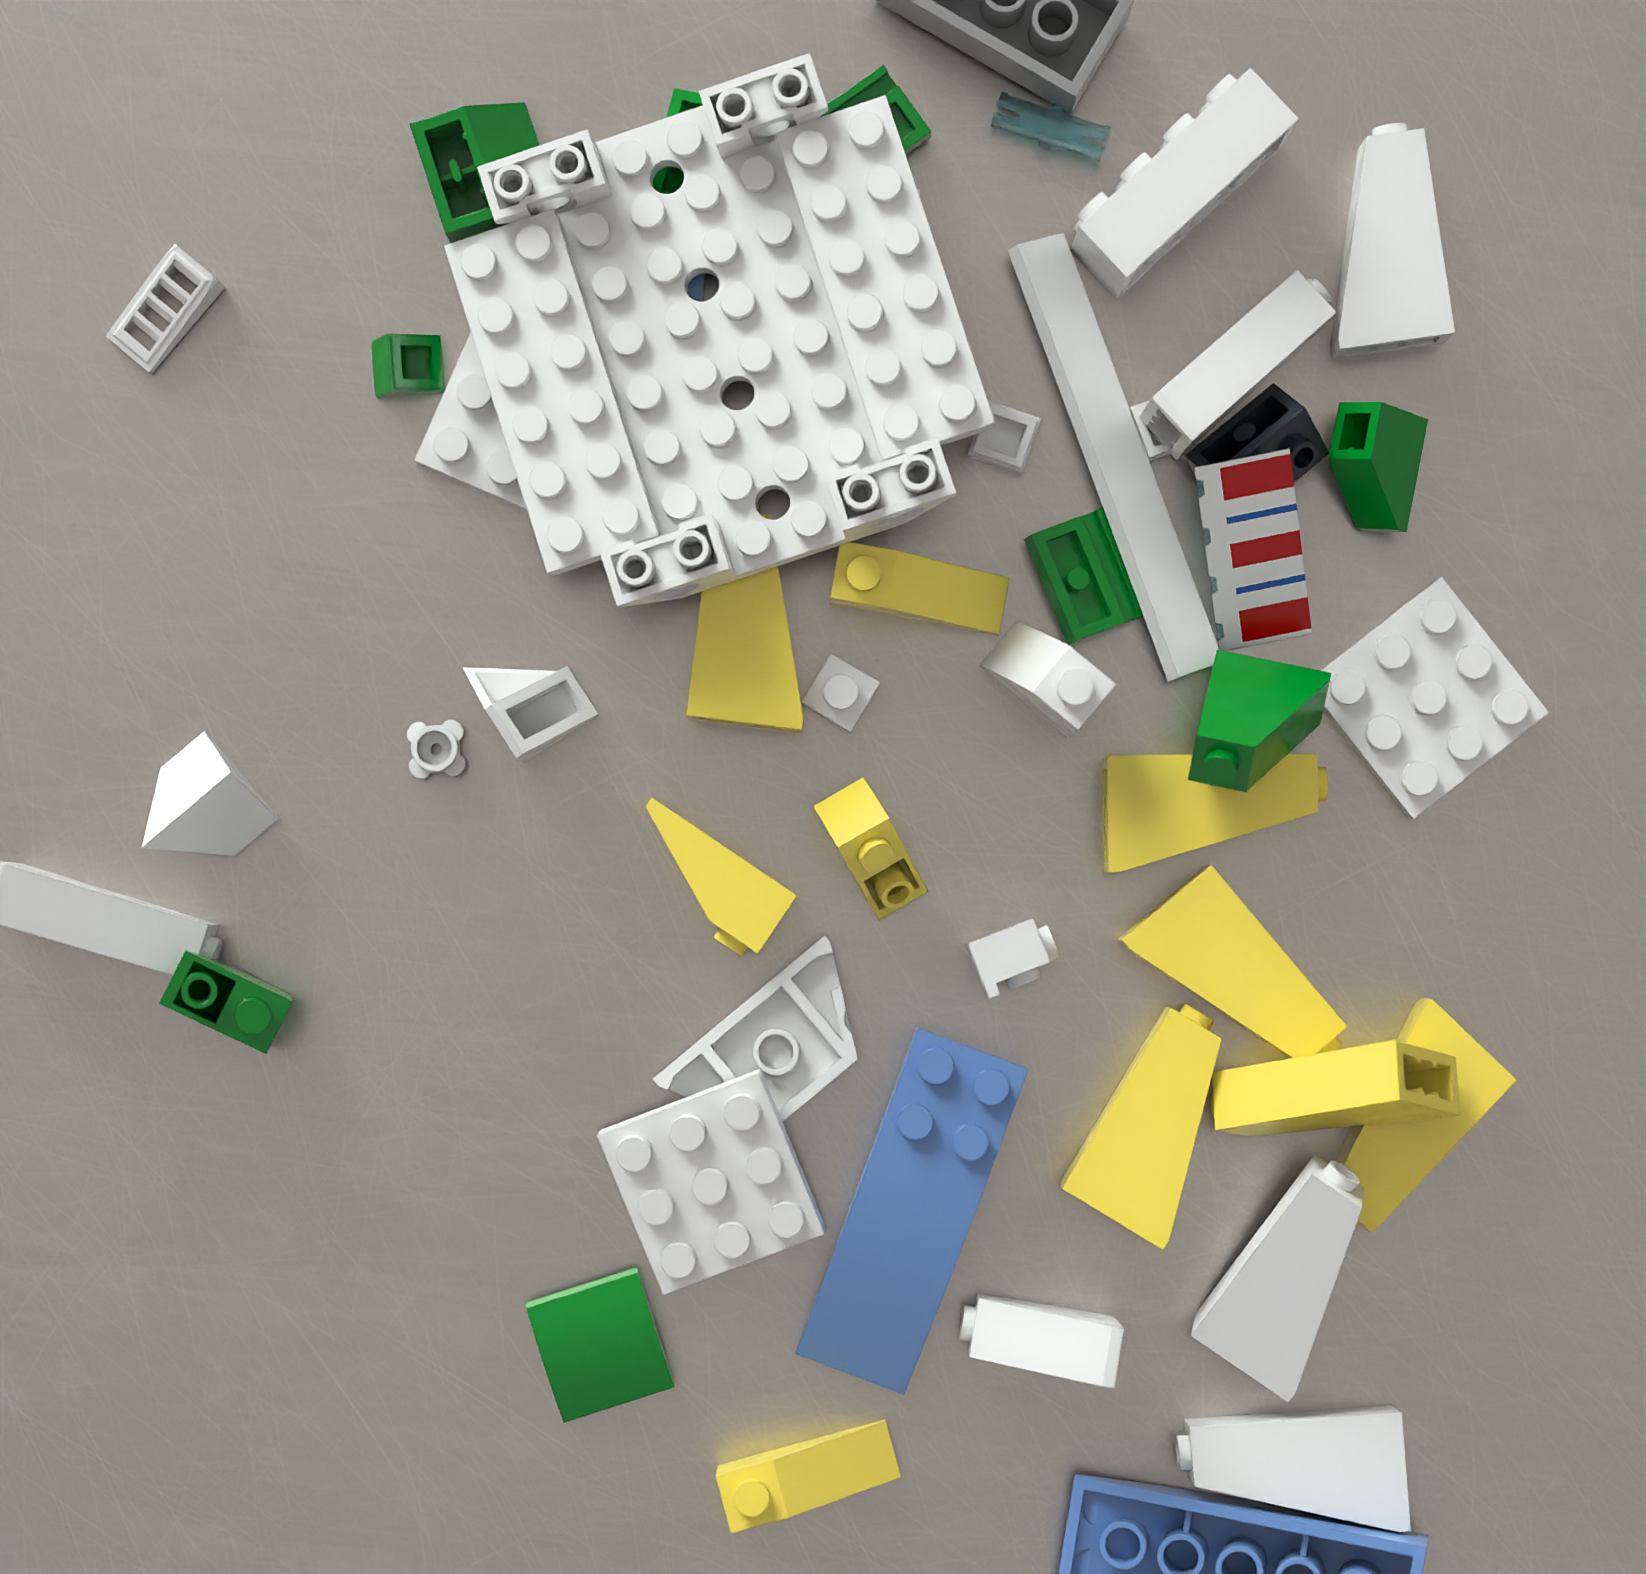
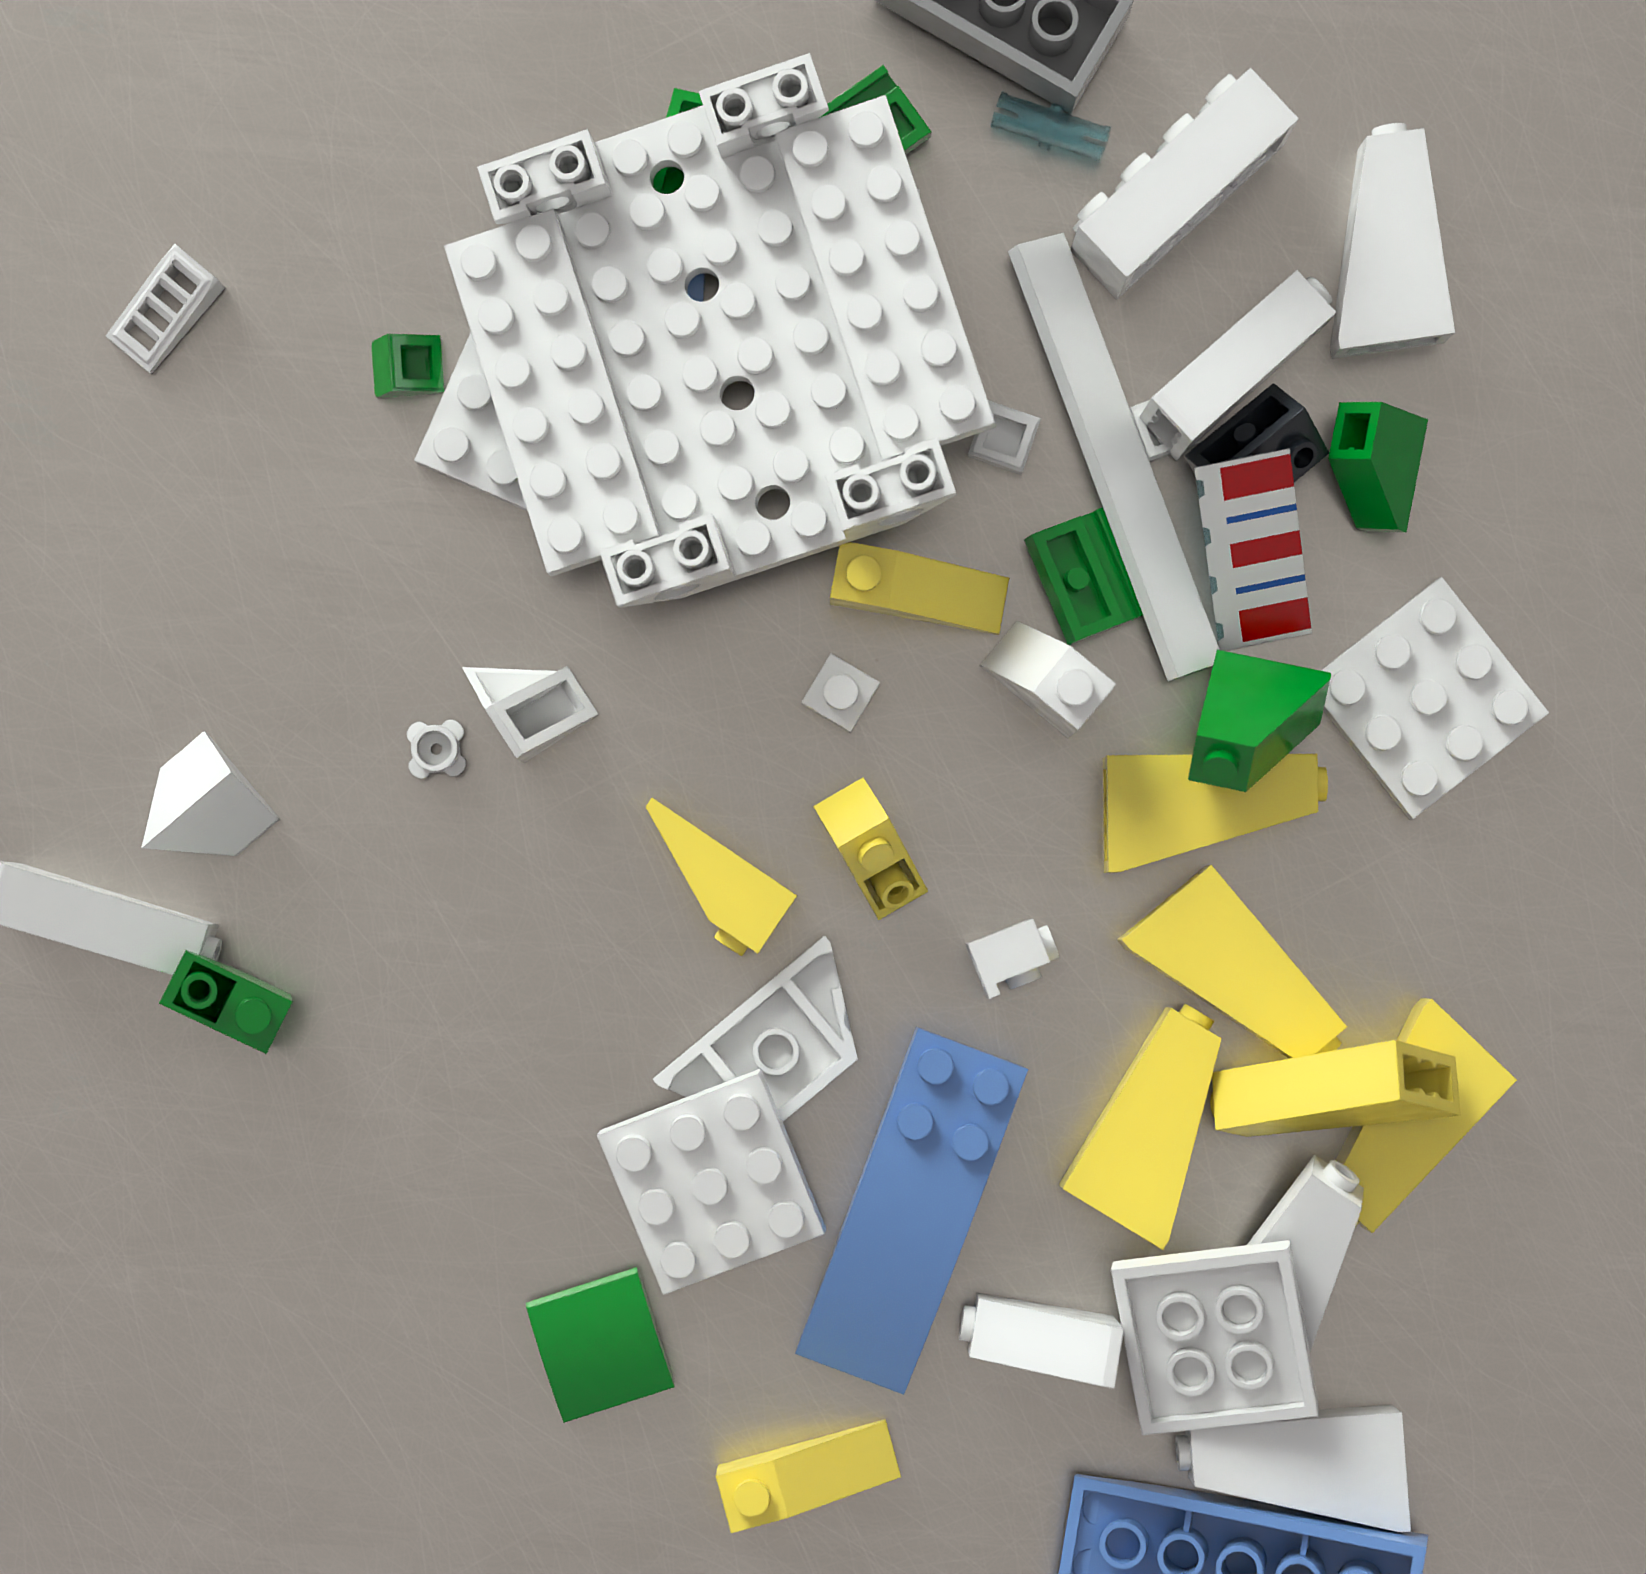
(454, 147): green slope -> none
(745, 657): light yellow slope -> none
(1215, 1338): none -> white plate

